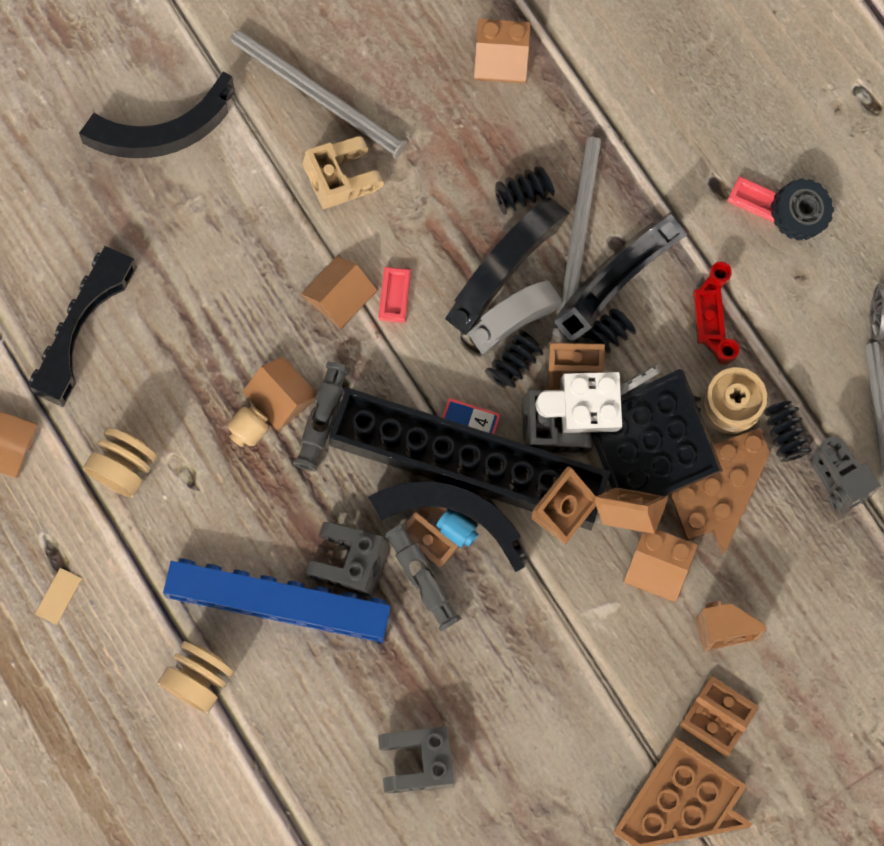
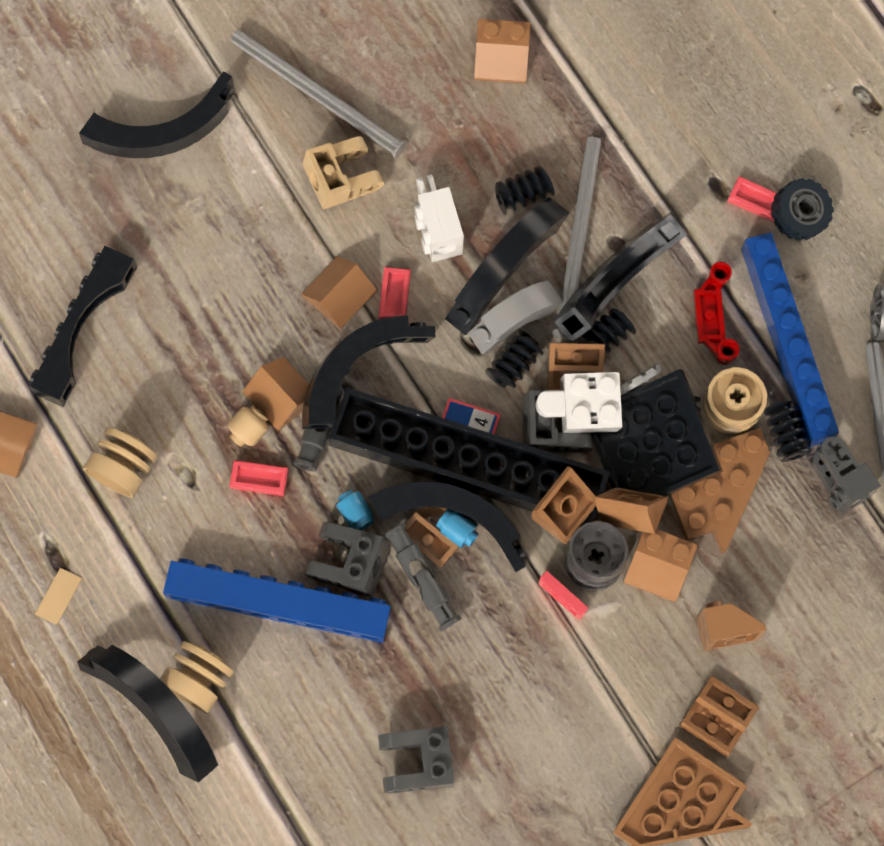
(158, 704): none -> black arch
(259, 478): none -> coral tile
(325, 383): none -> black arch
(355, 510): none -> dark azure brick
(437, 221): none -> white brick
(563, 595): none -> coral tile
(603, 543): none -> flat silver wheel
(789, 338): none -> blue brick

